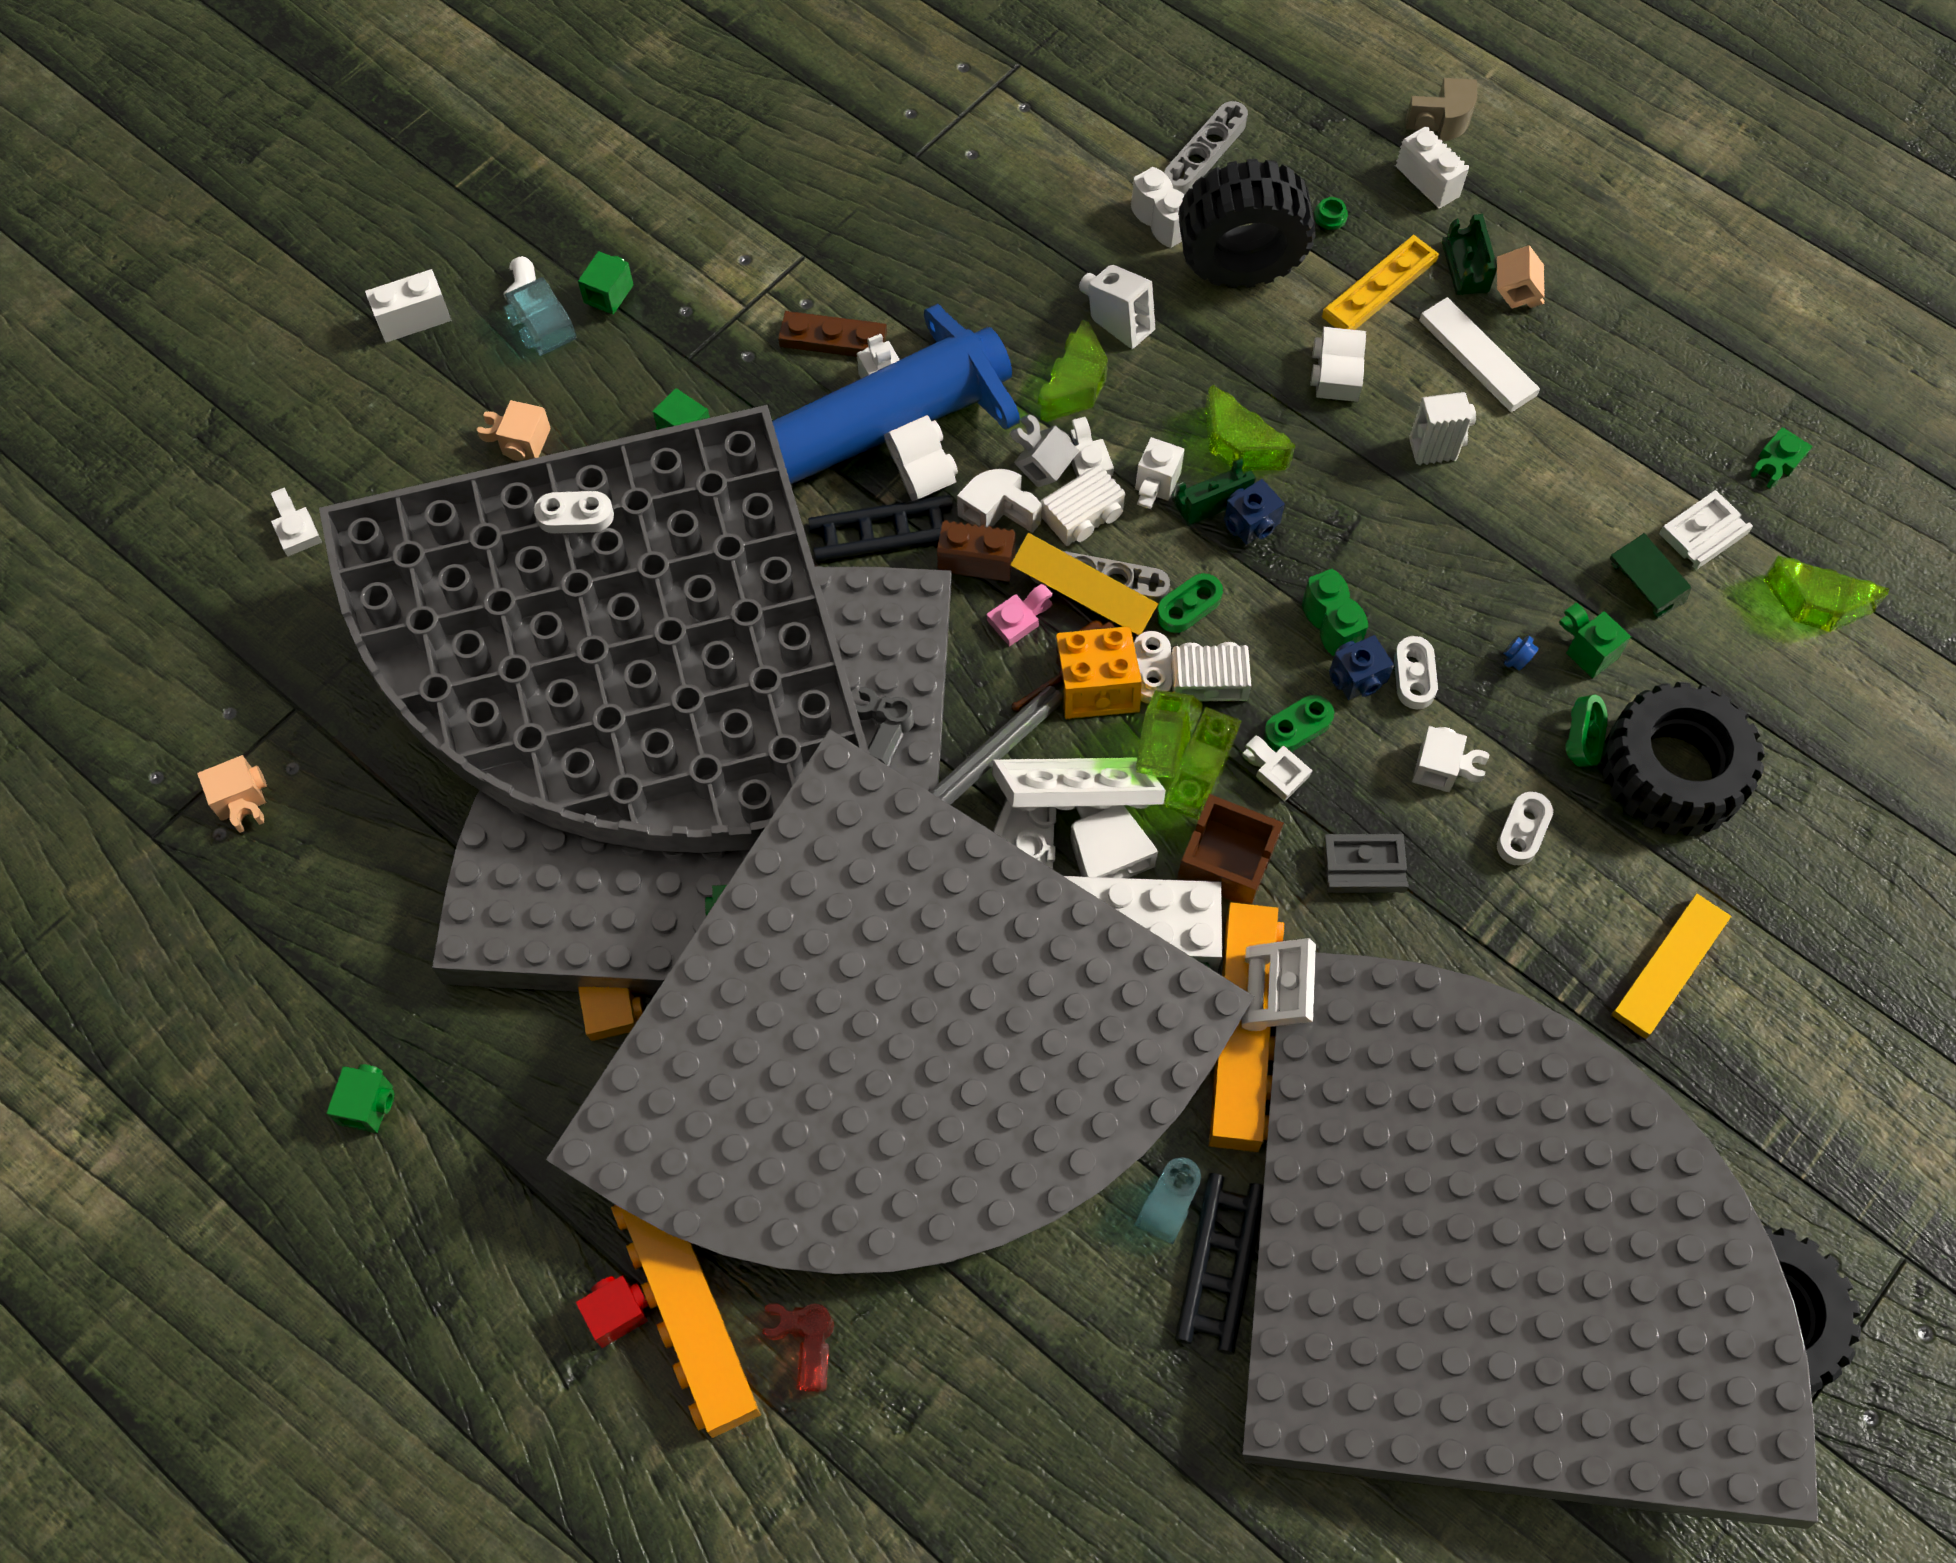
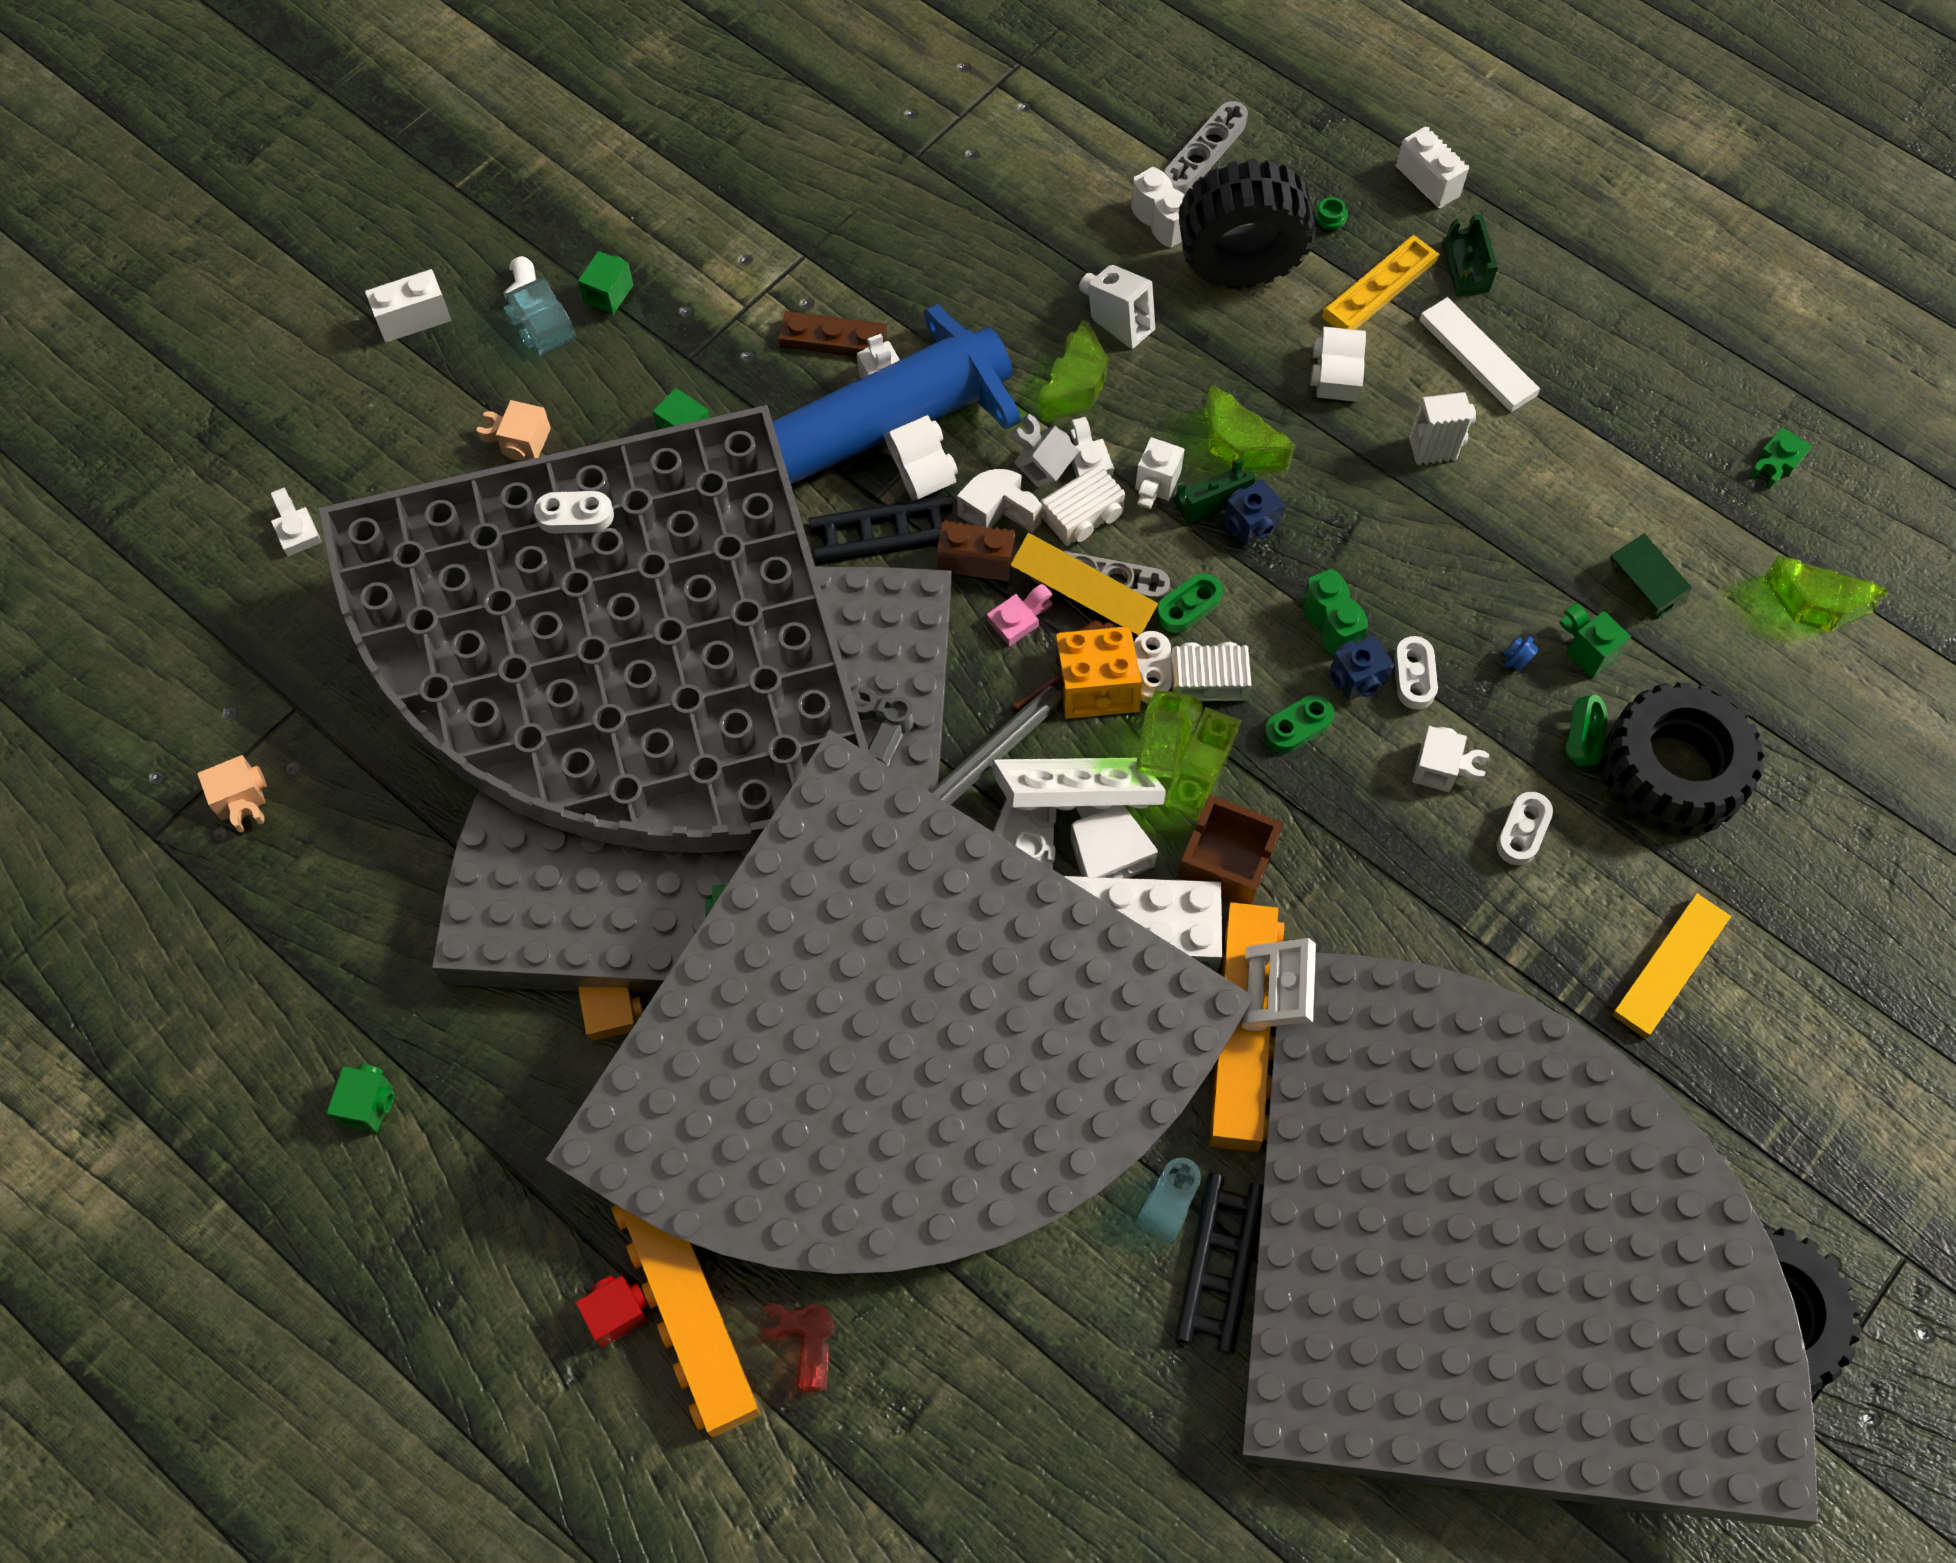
(1279, 769): white plate -> none
(1365, 863): dark grey plate -> none
(1448, 113): dark tan brick -> none
(1521, 278): light nougat brick -> none
(1705, 529): white plate -> none

